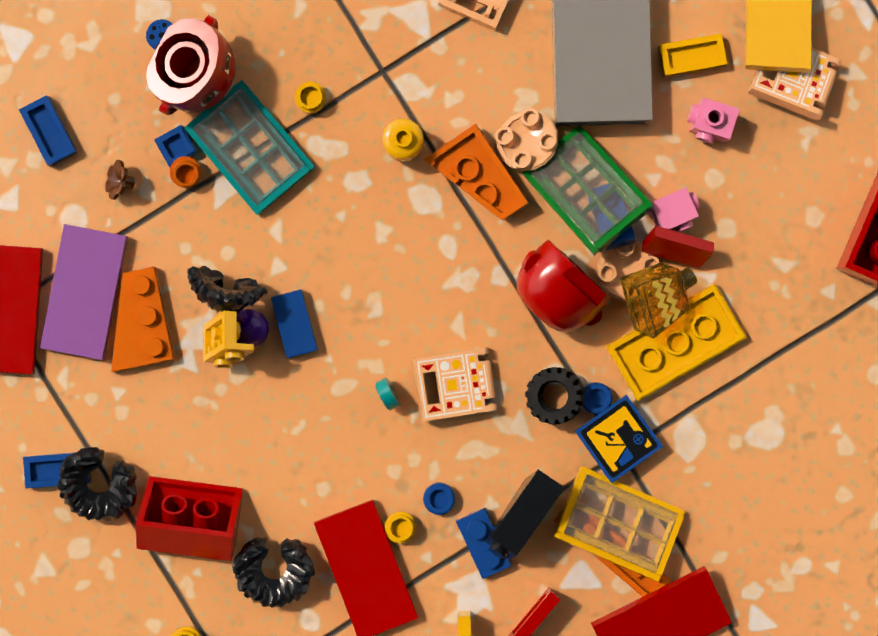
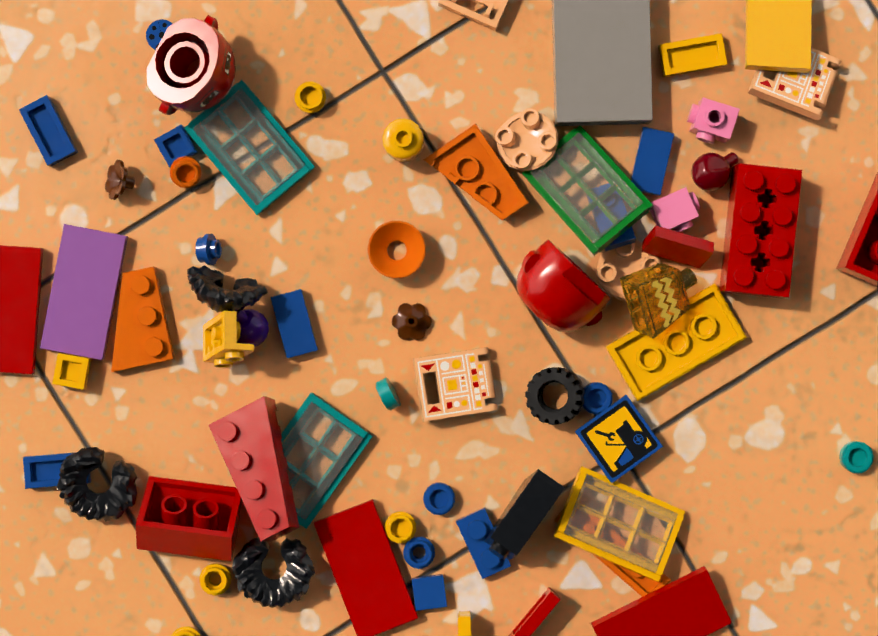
(71, 371): none -> yellow plate
(208, 249): none -> blue plate
(208, 586): none -> yellow plate
(256, 461): none -> wedge
(319, 452): none -> clear piece
(392, 232): none -> orange piece
(414, 561): none -> blue plate
(421, 323): none -> reddish brown plant
(429, 592): none -> blue tile
(651, 160): none -> blue tile
(712, 170): none -> dark red piece
(778, 219): none -> red brick
(856, 457): none -> teal tile

